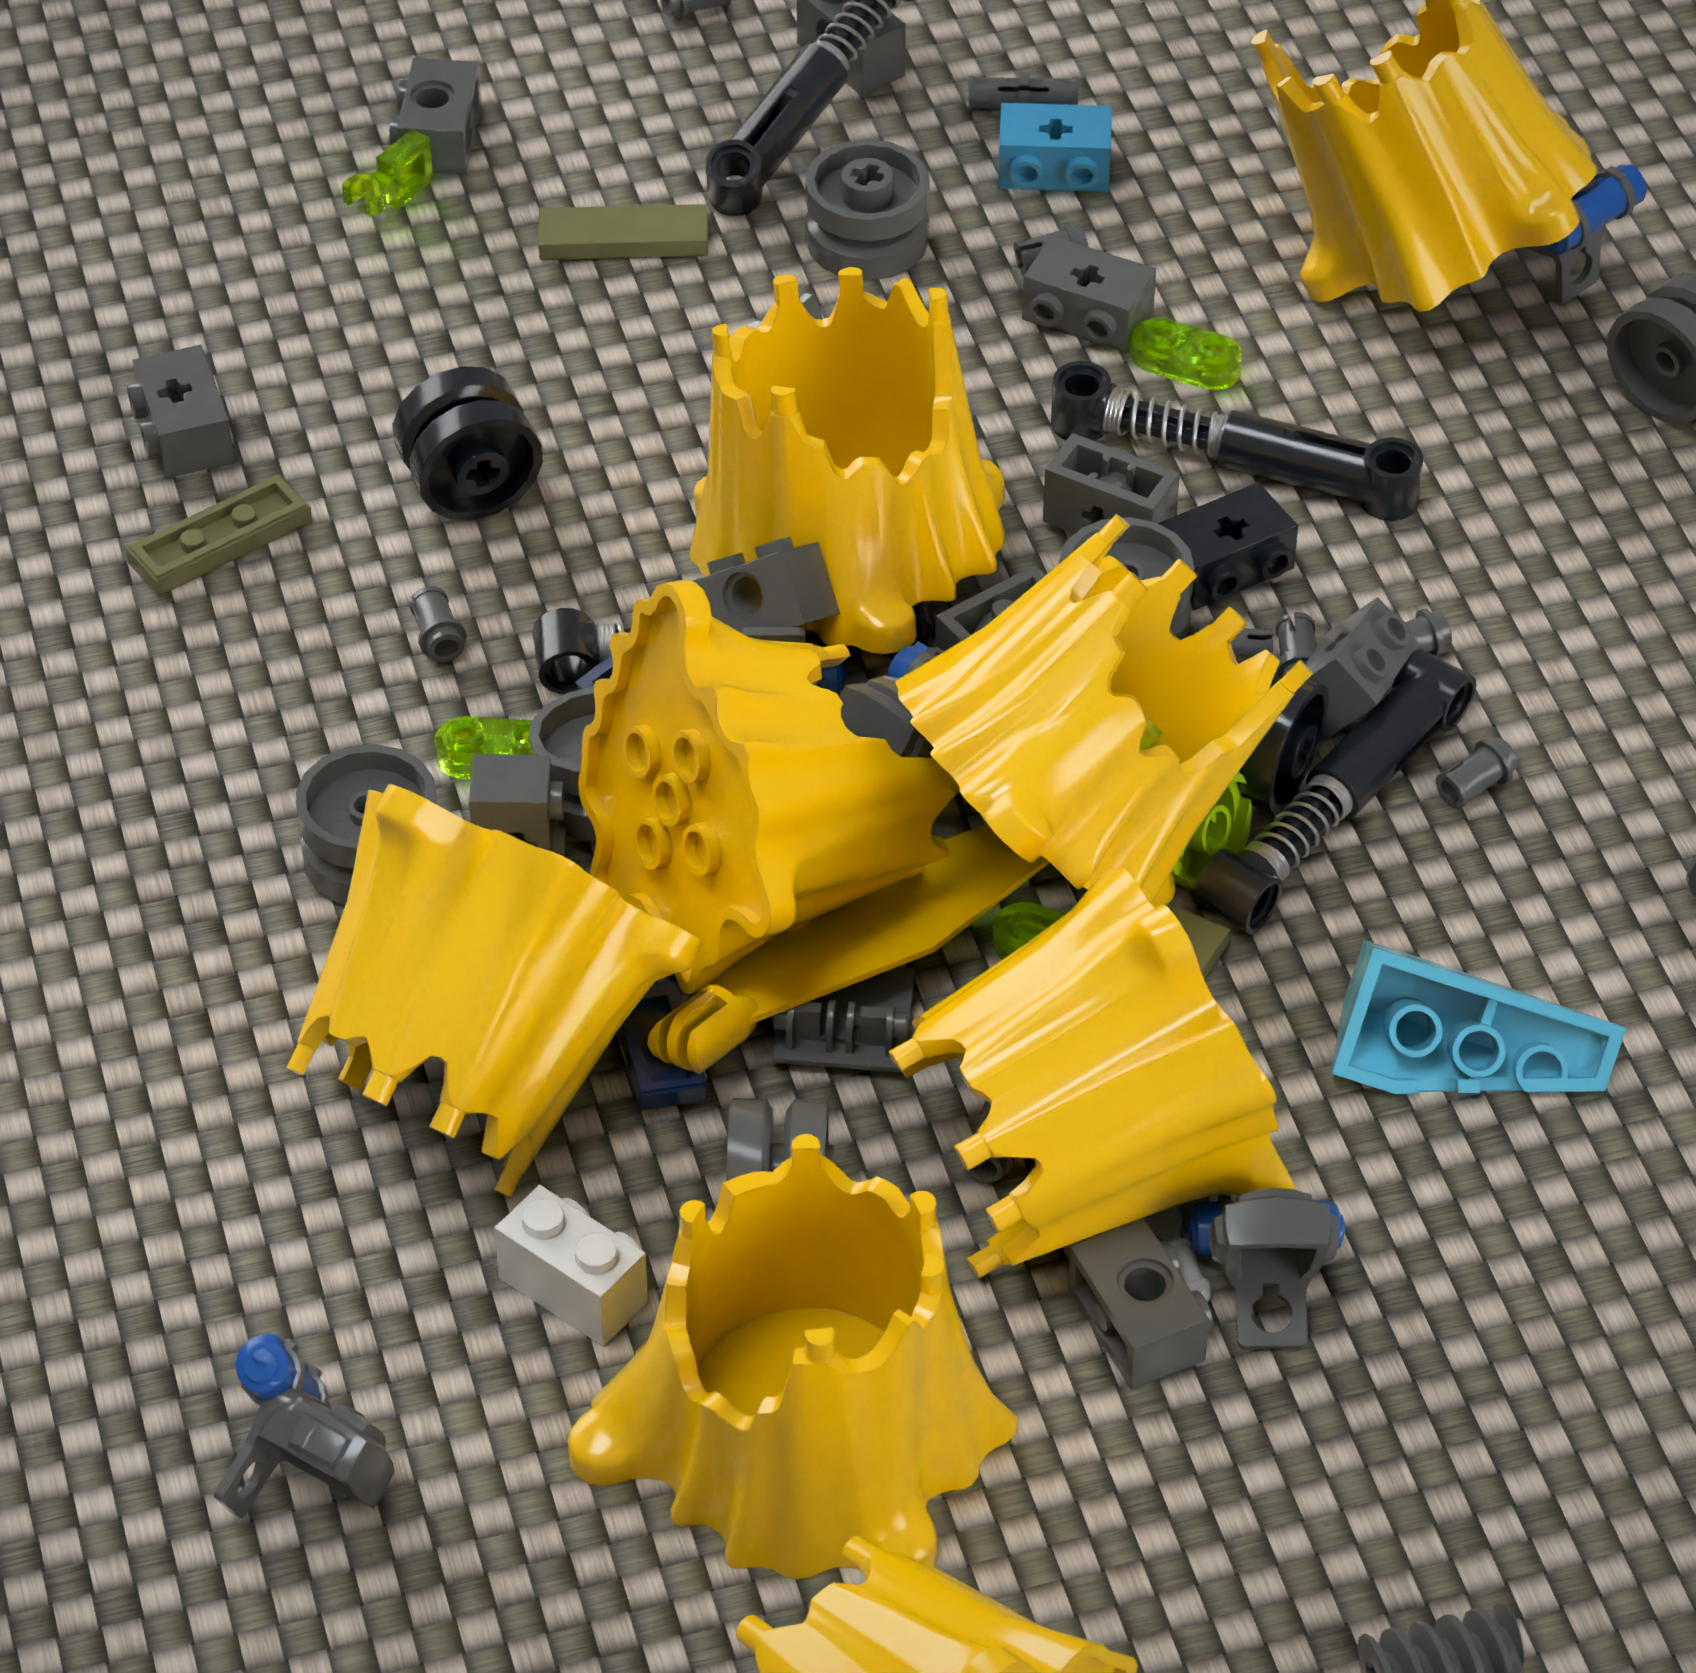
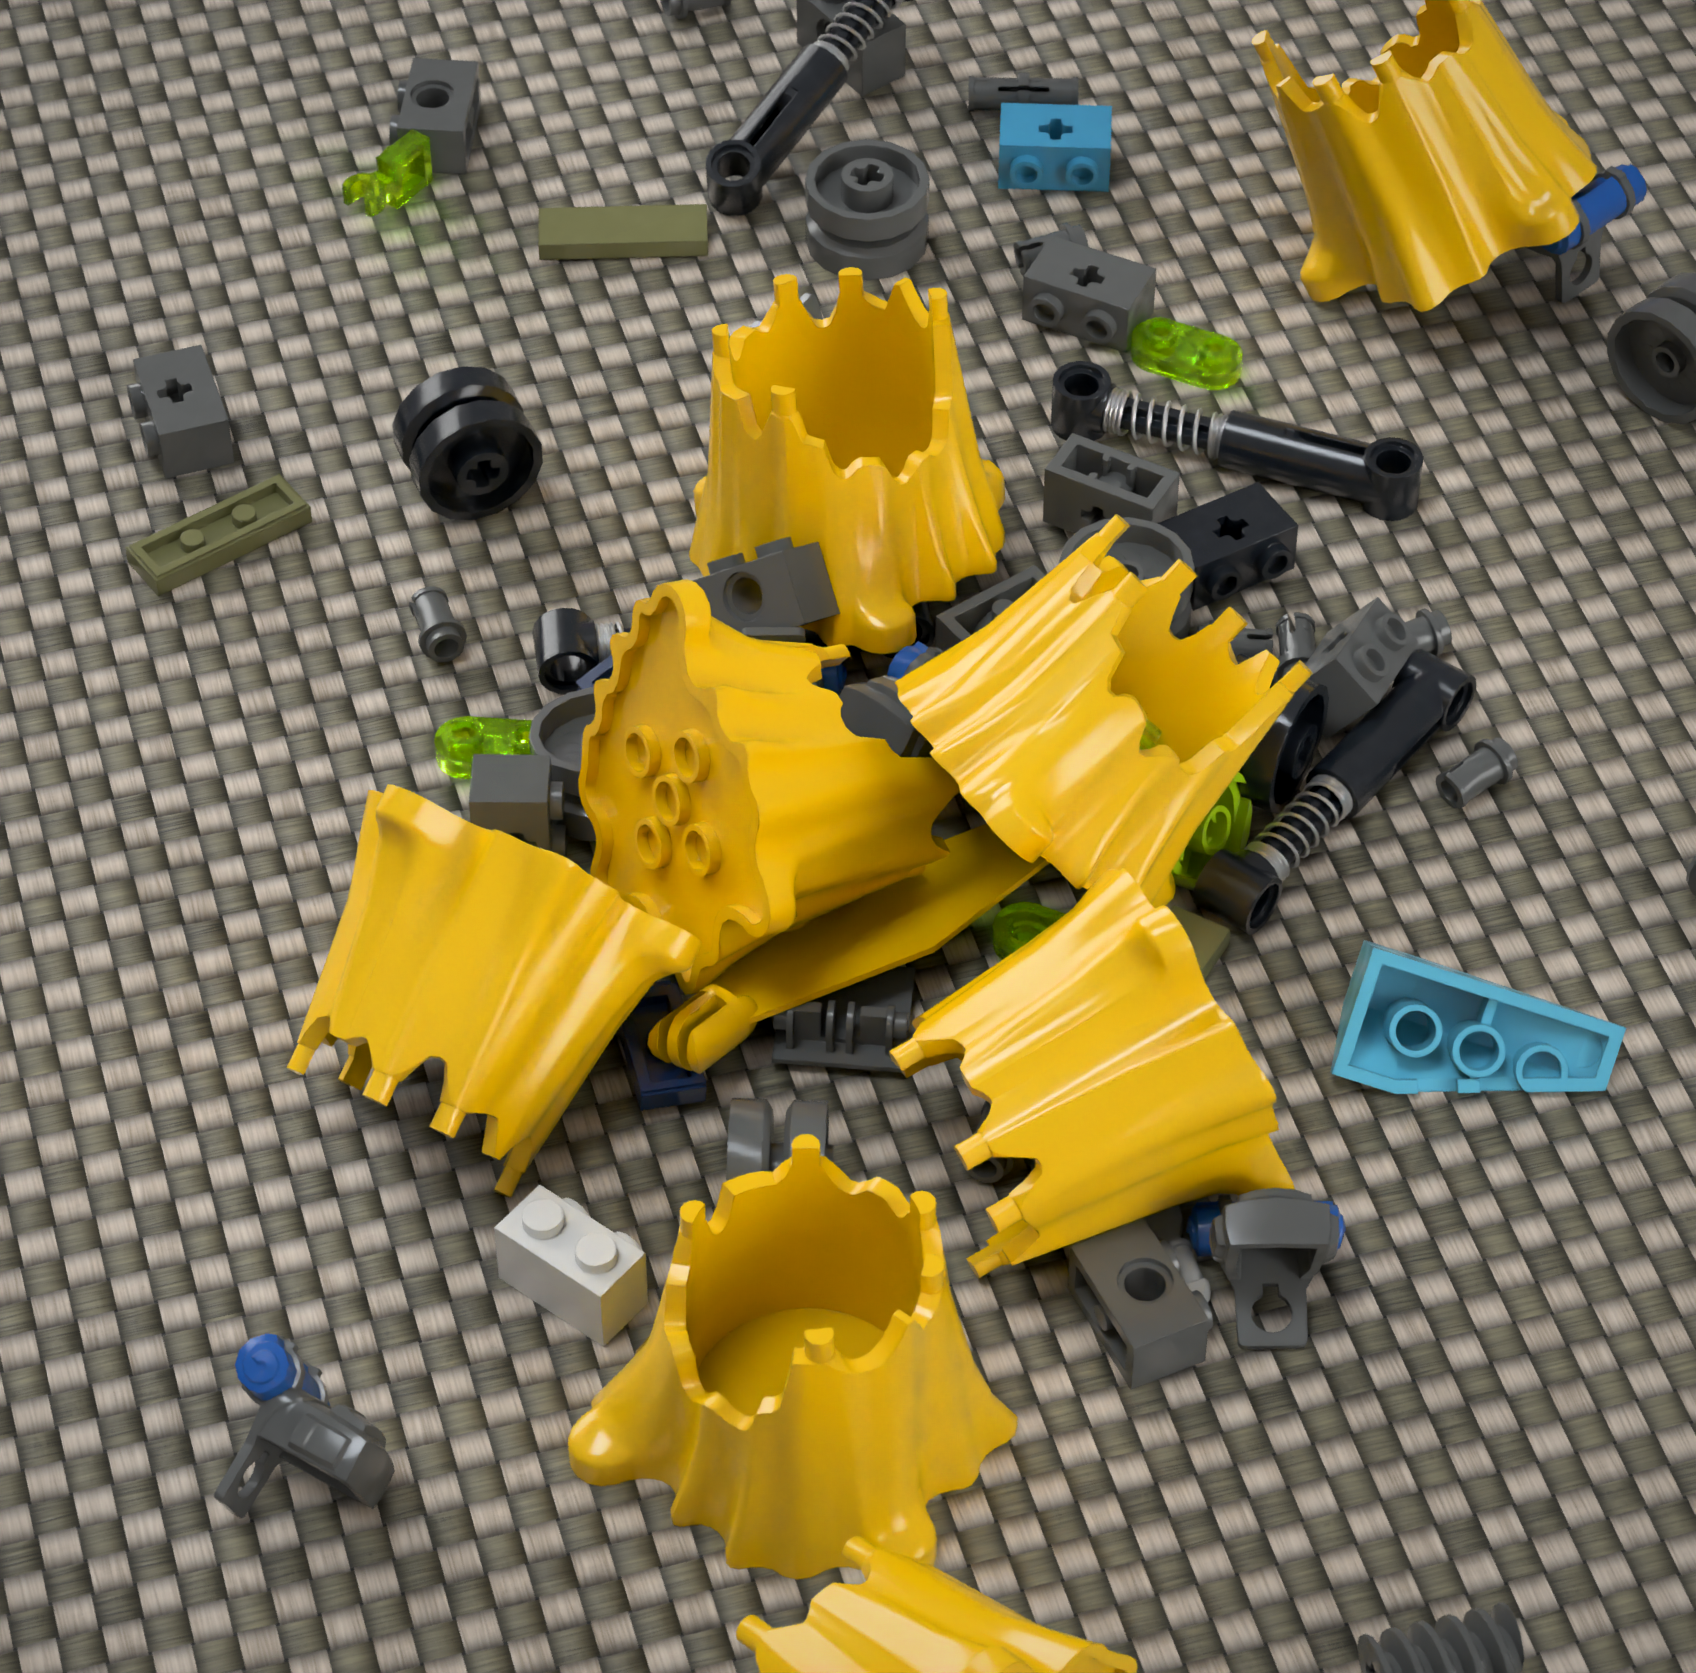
(333, 807): dark grey wheel -> none

